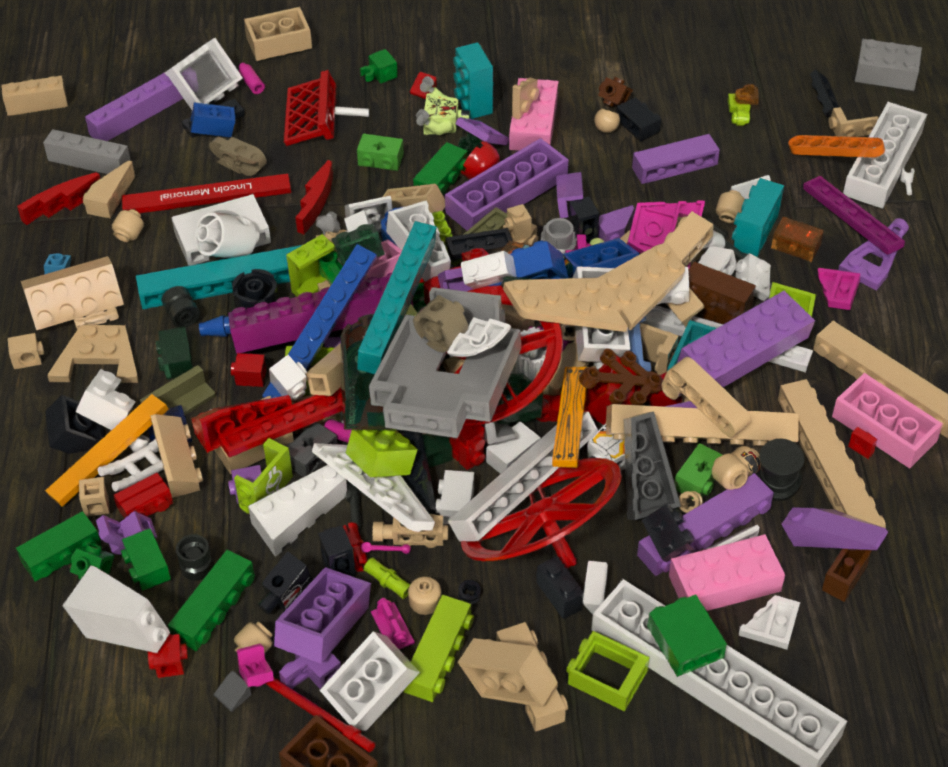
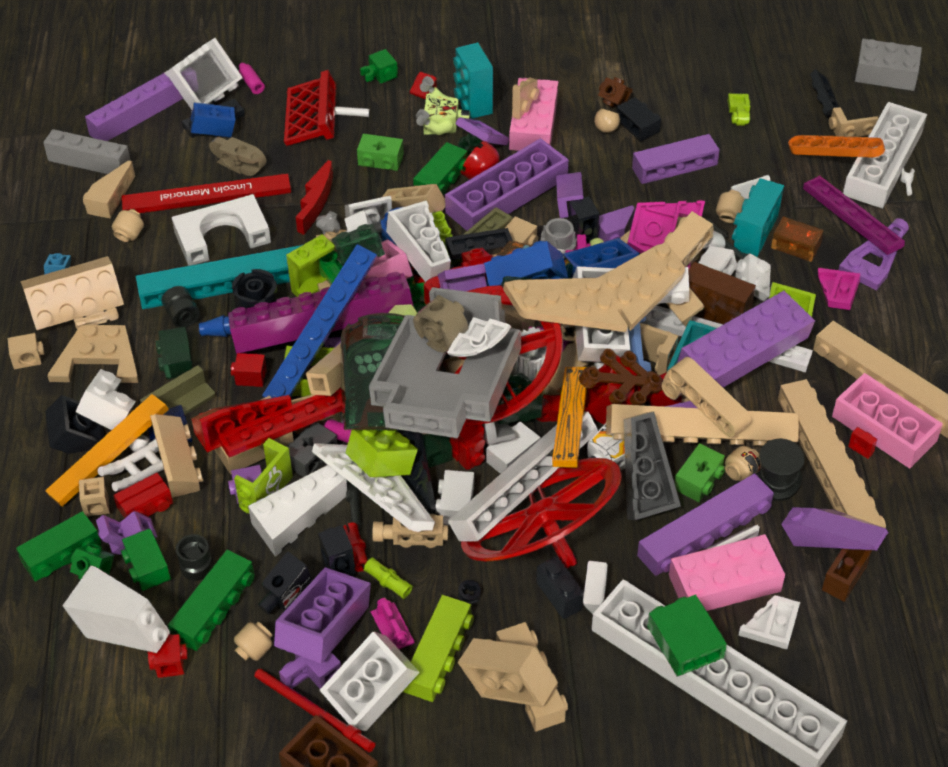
(34, 95): tan brick -> none
(51, 201): red slope -> none
(225, 235): white cylinder -> none
(232, 691): dark grey slope -> none
(254, 666): dark pink bracket -> none
(278, 33): tan brick -> none
(289, 378): white brick -> none
(366, 547): dark pink hinge -> none
(397, 296): teal brick -> none
(424, 595): tan head -> none
(488, 269): white brick -> none
(518, 222): tan brick -> none
(614, 651): lime window -> none
(668, 532): black bracket -> none
(689, 494): tan bush -> none
(730, 471): tan head -> none
(747, 95): clear orange tile -> none

